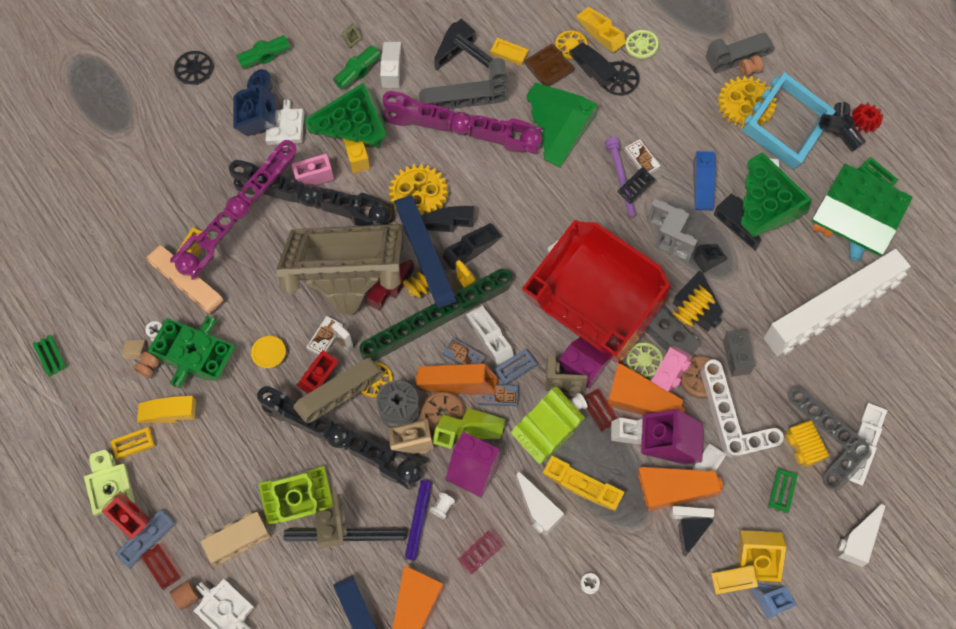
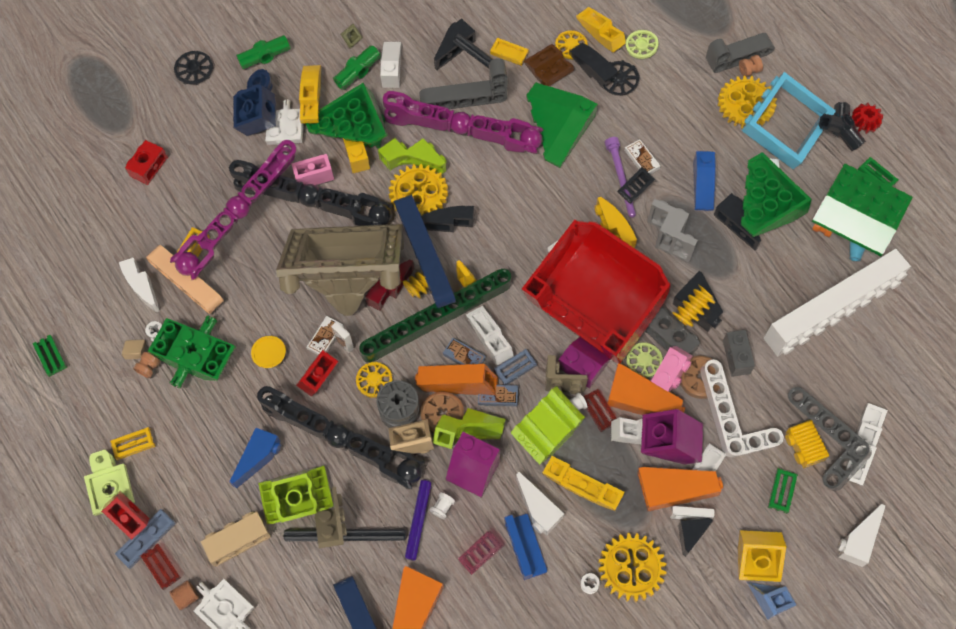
(139, 283): none -> white slope
(154, 157): none -> red brick
(167, 410): yellow slope -> none
(257, 454): none -> blue slope
(309, 94): none -> yellow slope
(338, 390): dark tan beam -> none
(396, 154): none -> lime arch
(471, 245): black slope -> none
(525, 546): none -> blue panel
(614, 221): none -> yellow slope
(650, 566): none -> yellow gear
(708, 256): black slope -> none
(734, 579): yellow tile -> none

